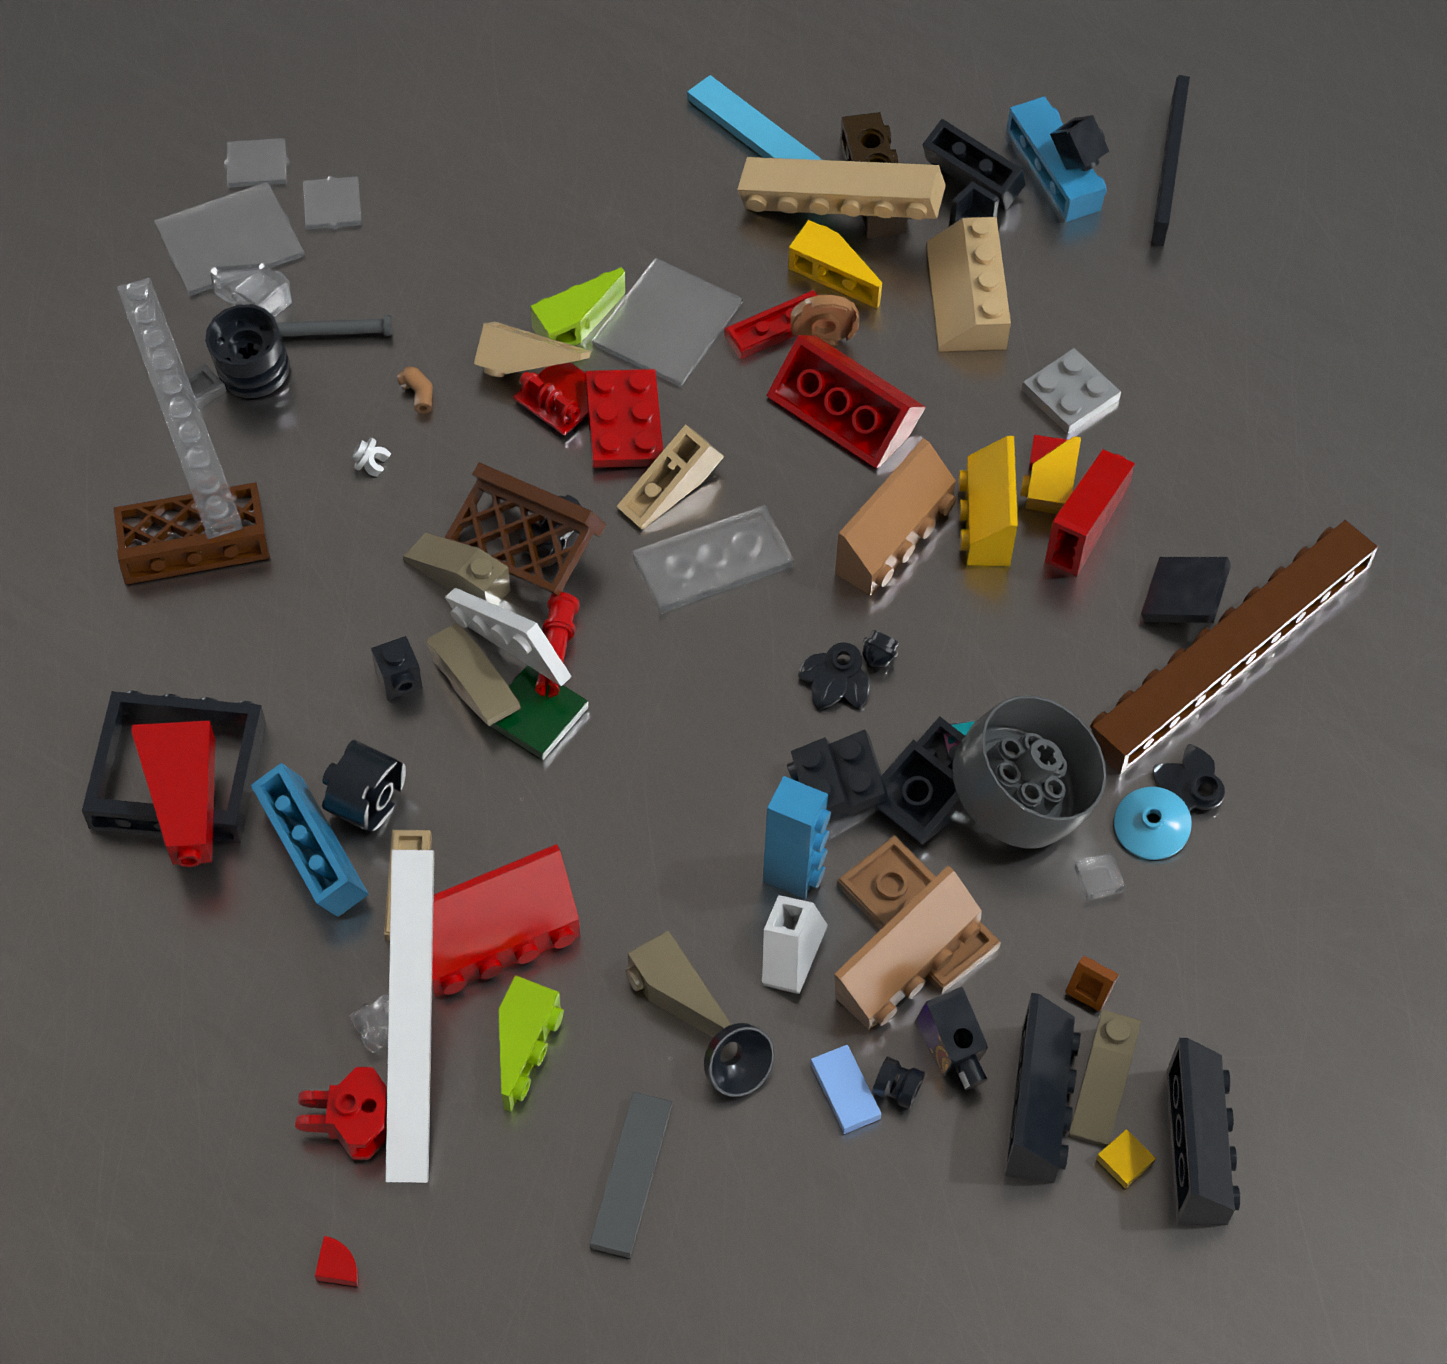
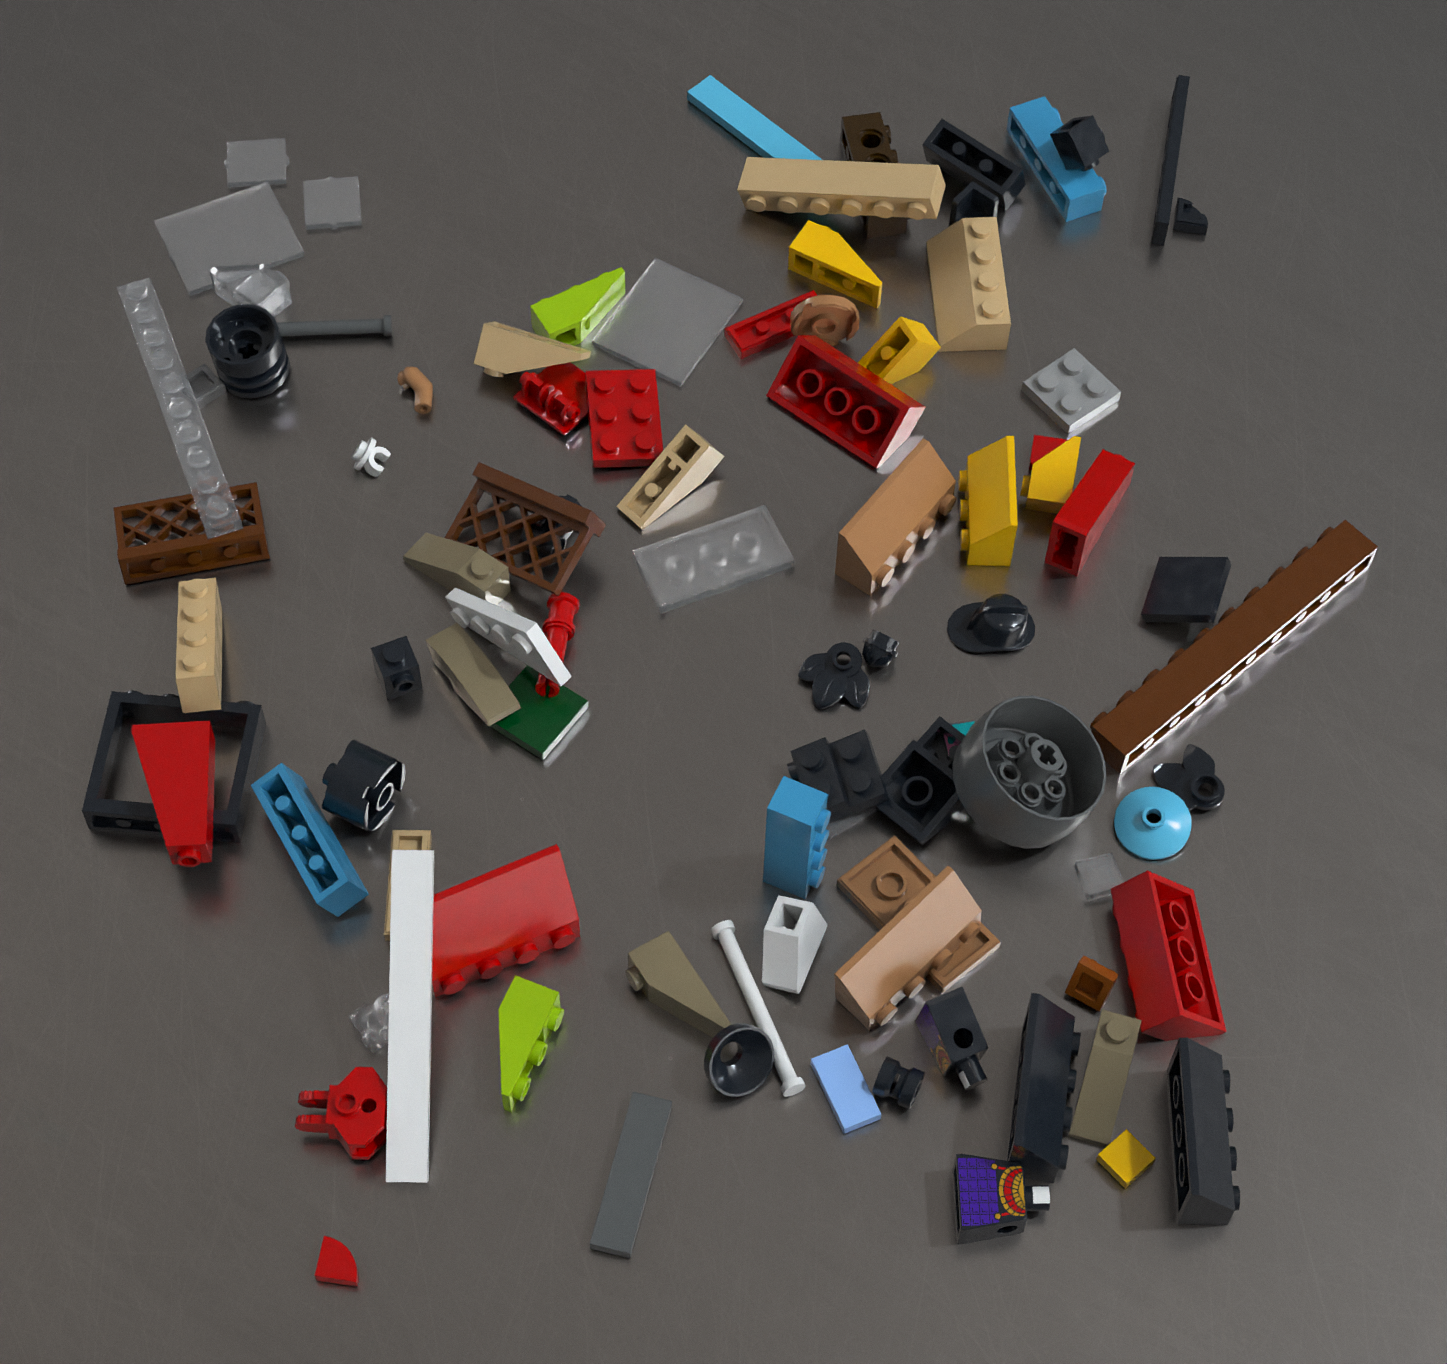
(199, 645): none -> tan brick
(724, 932): none -> white bar
(901, 351): none -> yellow slope
(992, 625): none -> black piece
(993, 1198): none -> torso
(1166, 958): none -> red slope
(1189, 218): none -> black tile

